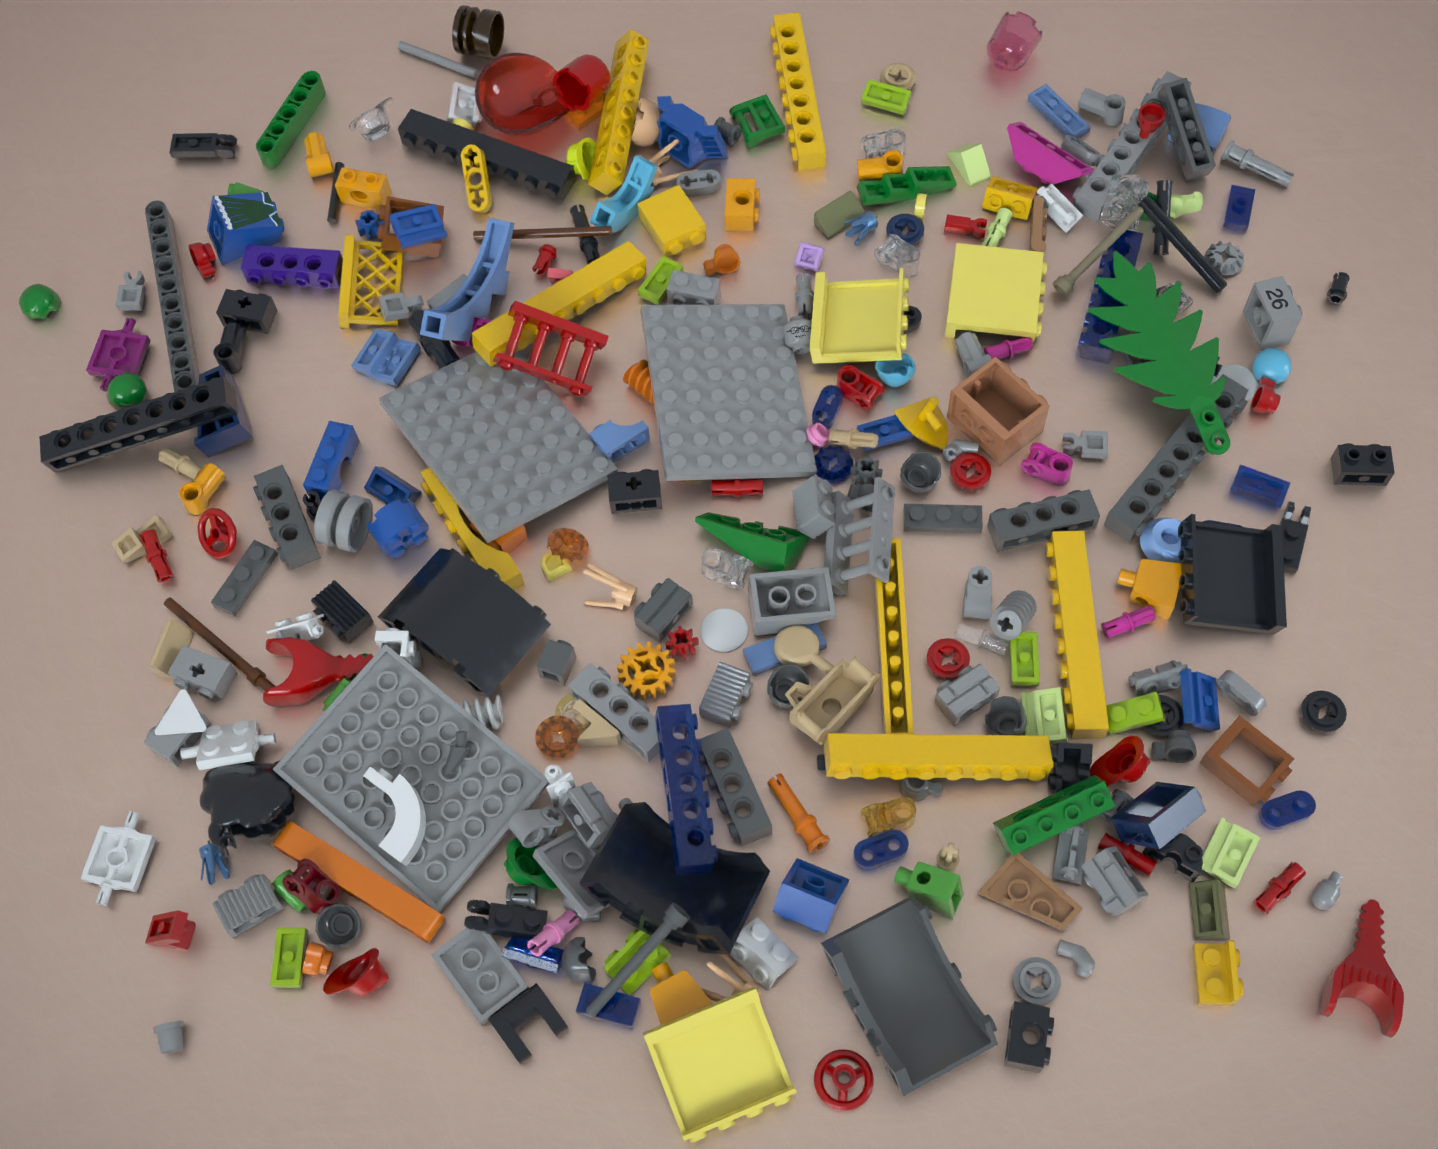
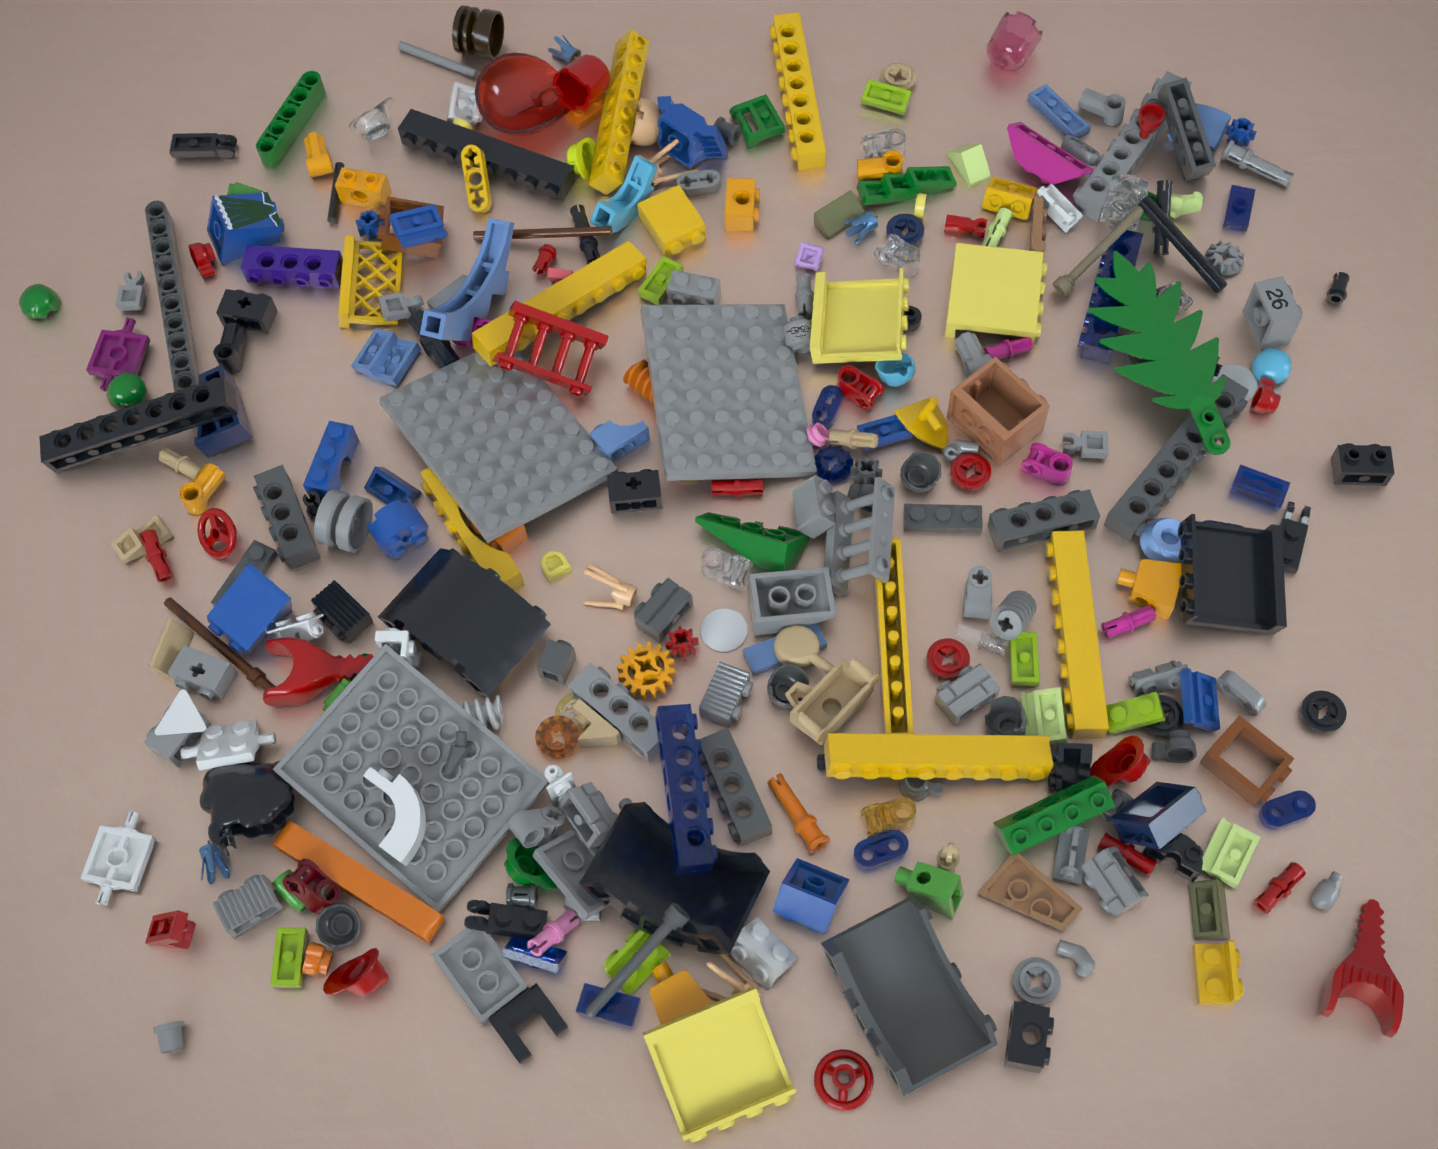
(249, 610): none -> blue slope
(567, 537): clear orange gear -> none
(569, 52): none -> flat silver piece
(575, 961): dark grey hair -> none
(725, 261): orange piece -> none
(1241, 132): none -> blue gear

